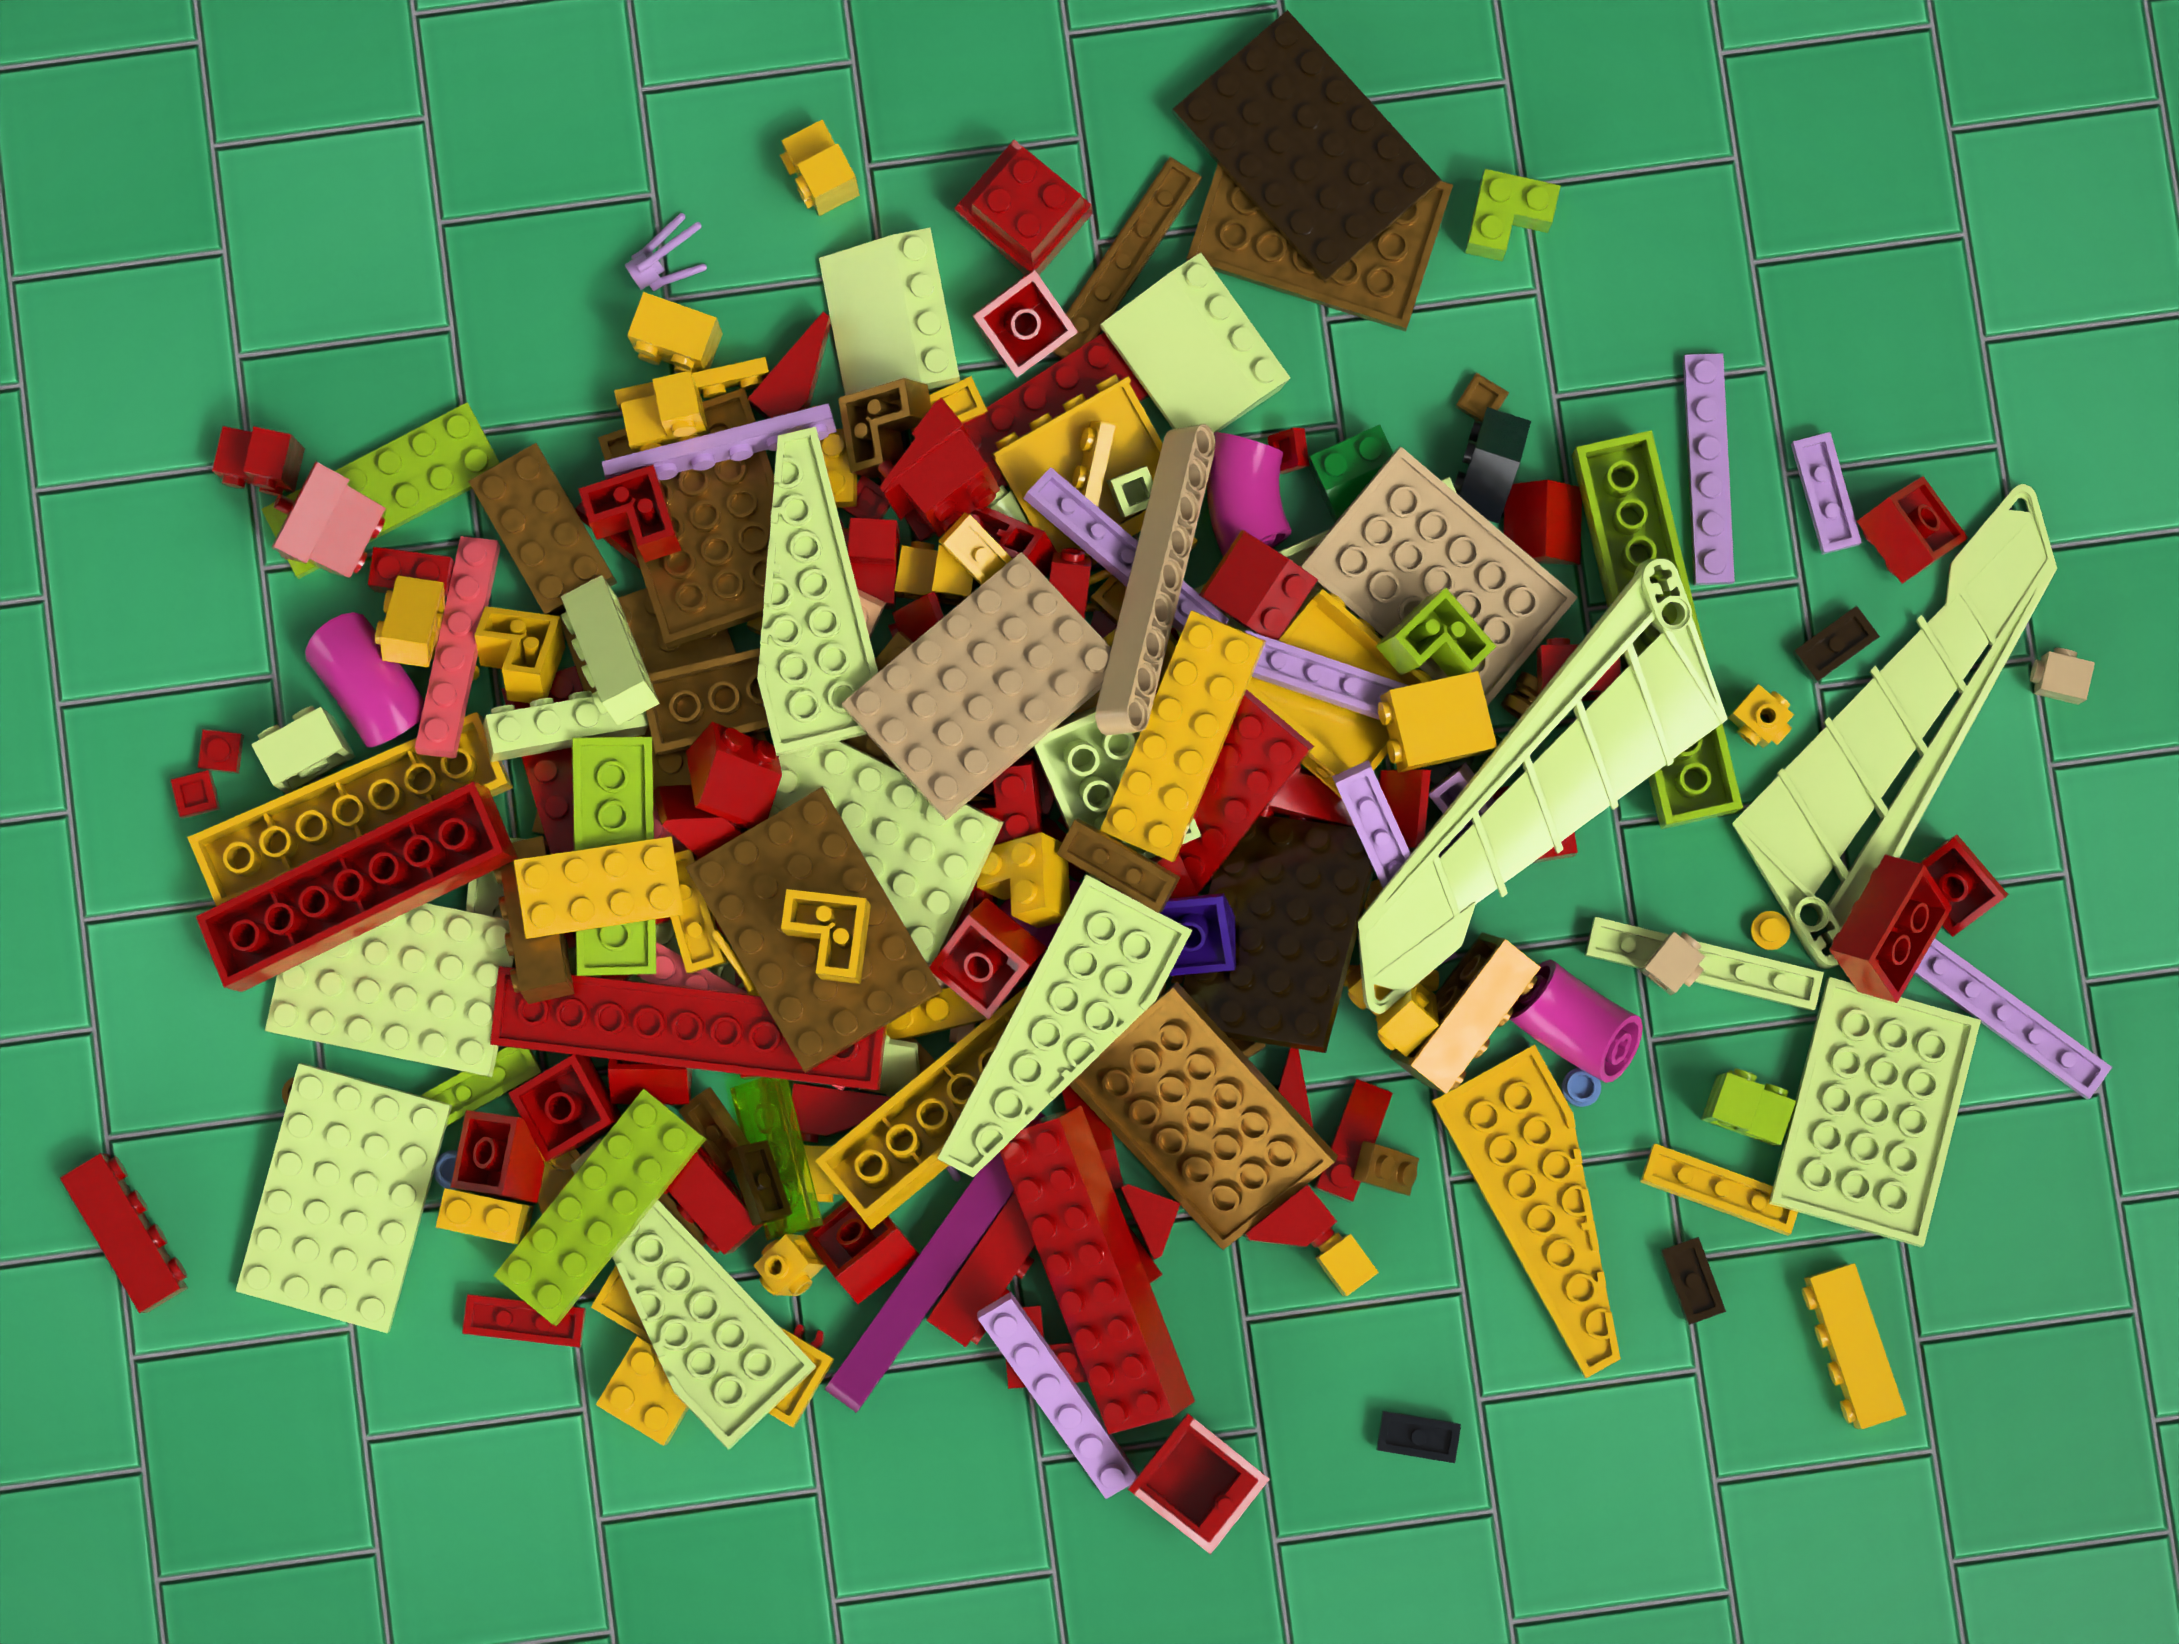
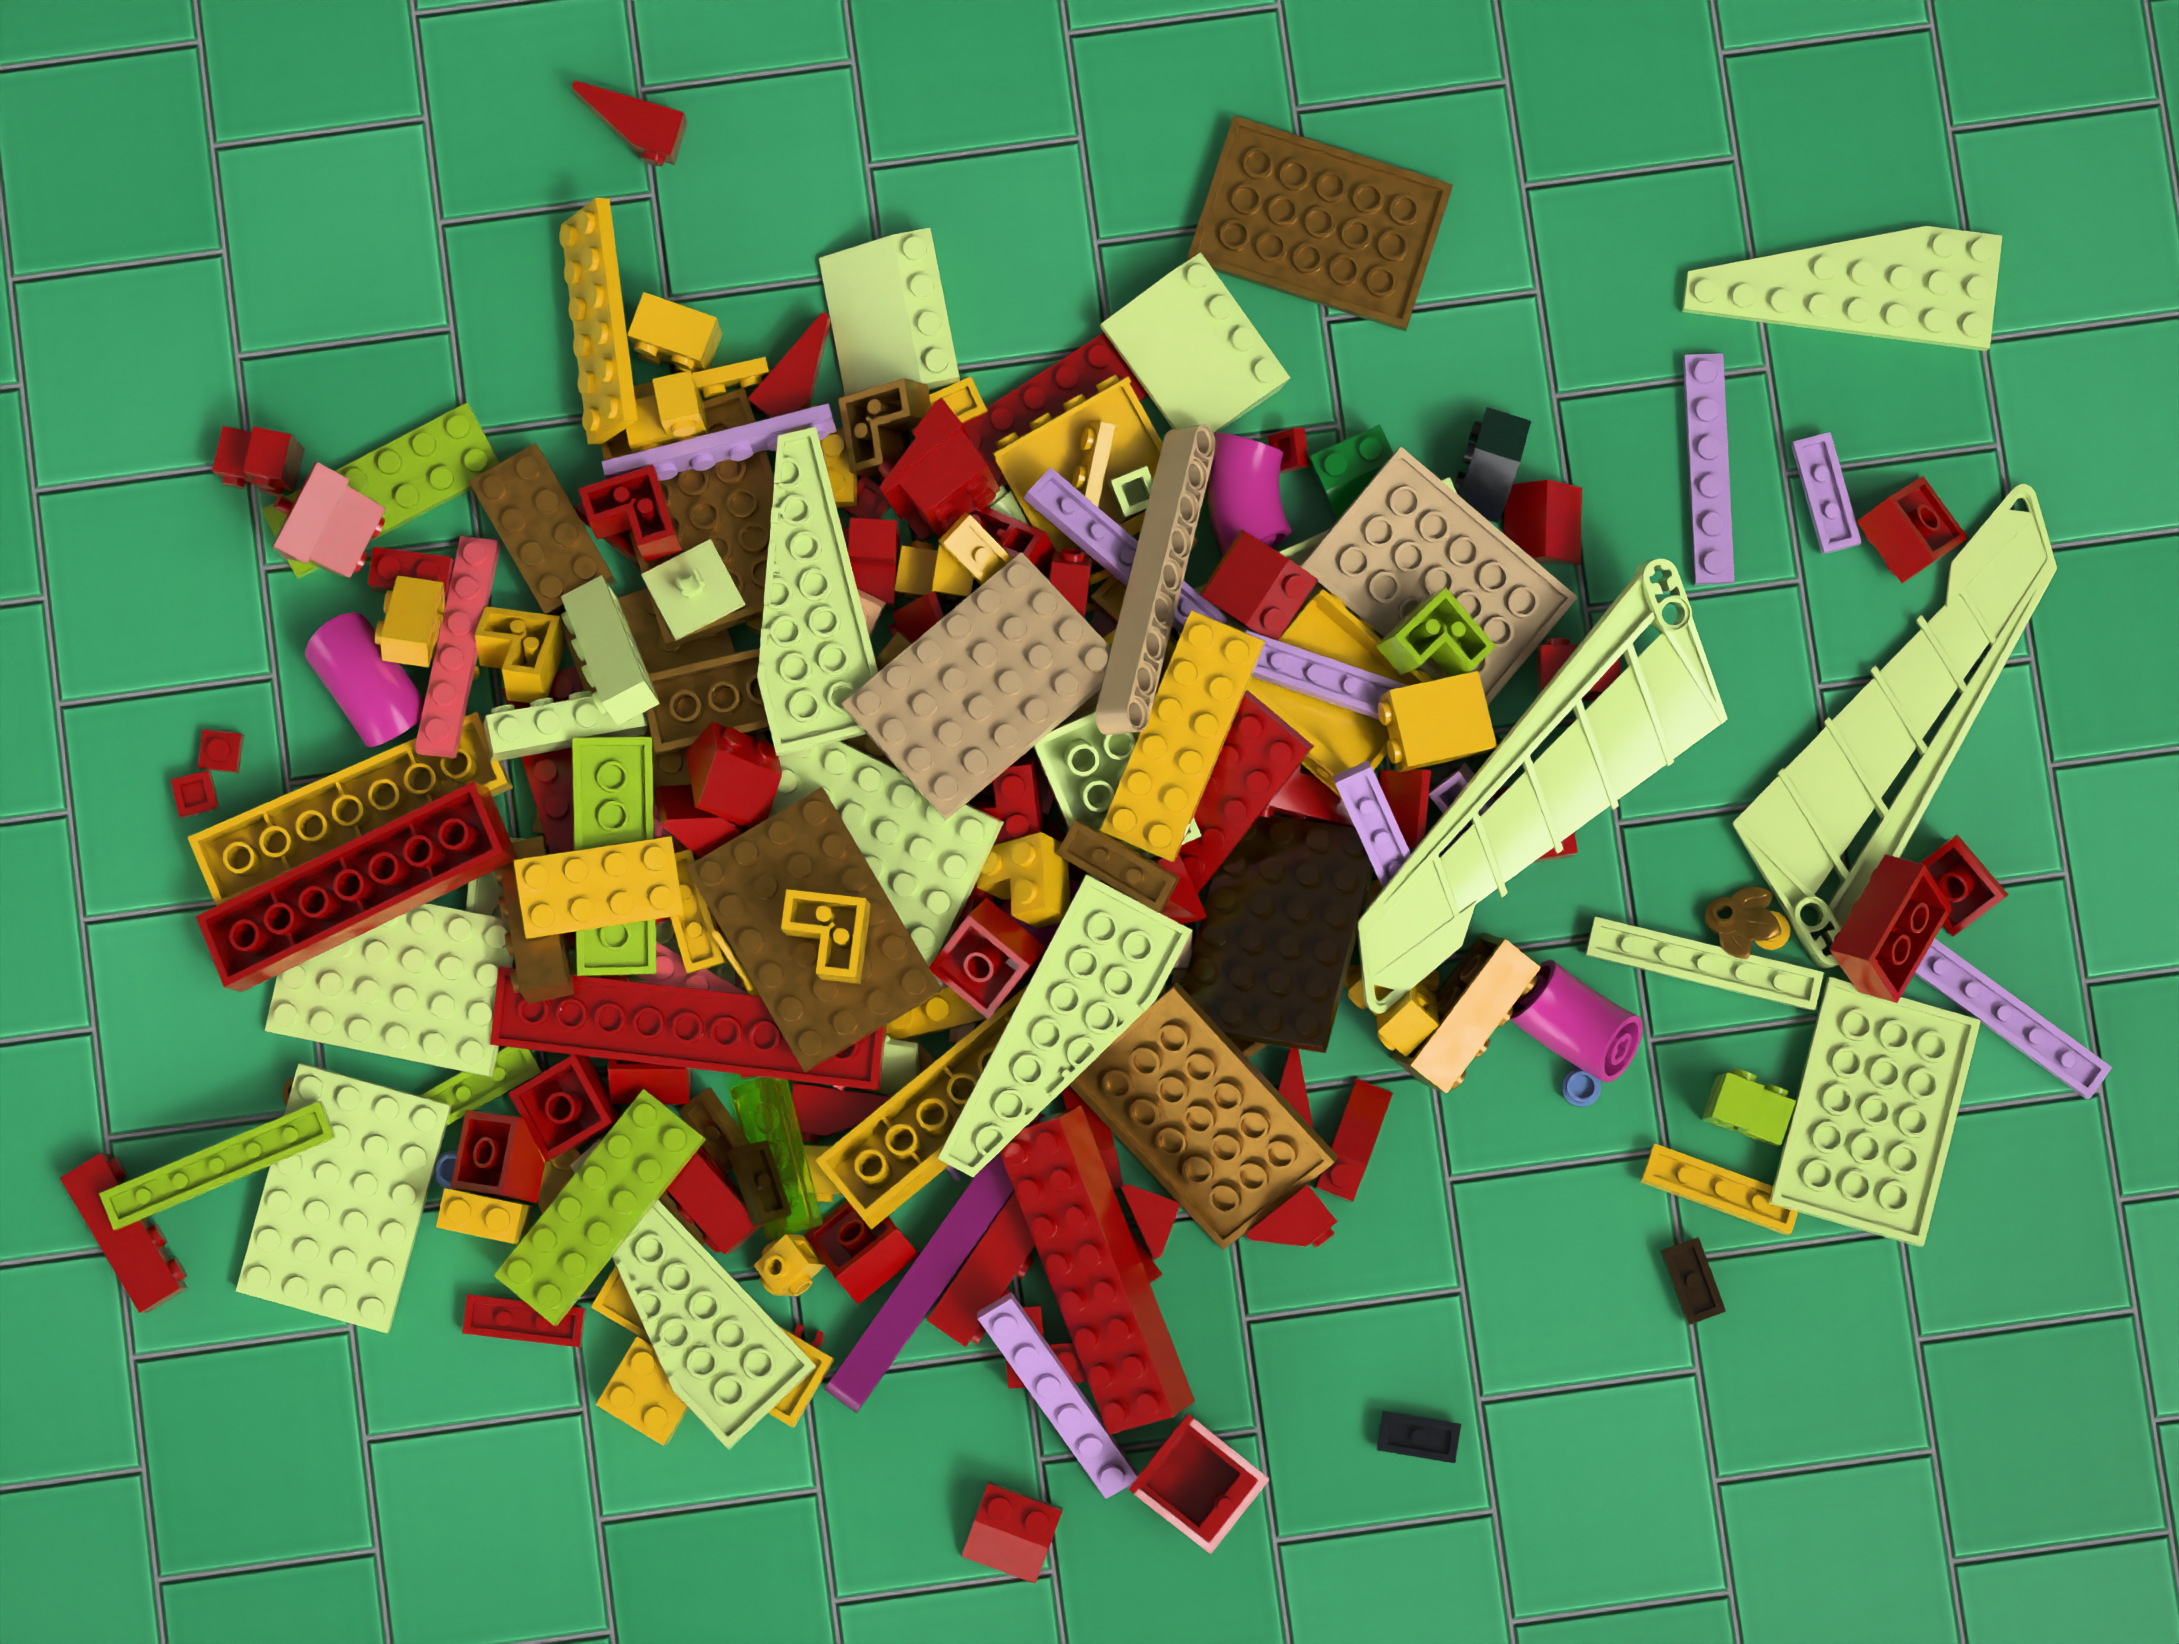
(217, 1165): none -> lime plate
(302, 749): yellowish green brick -> none
(598, 322): none -> yellow plate
(644, 126): none -> red slope
(646, 265): lavender plant -> none
(693, 589): none -> yellowish green piece
(821, 168): yellow brick -> none
(1012, 1532): none -> red slope
(1024, 209): red piece -> none
(1024, 324): red slope -> none
(1129, 253): pearl gold tile -> none
(1212, 935): dark purple slope -> none
(1306, 146): dark brown plate -> none
(1345, 1263): yellow brick -> none
(1386, 1168): pearl gold plate -> none
(1480, 395): pearl gold tile -> none
(1506, 202): lime brick -> none
(1523, 696): pearl gold wheel -> none
(1530, 1170): yellow wing -> none
(1632, 524): lime brick -> none
(1675, 963): tan brick -> none
(1748, 718): yellow brick -> none
(1748, 921): none -> pearl gold plate
(1836, 644): dark brown plate -> none
(1854, 1346): yellow brick -> none
(1891, 285): none -> yellowish green wing
(2062, 676): tan brick -> none

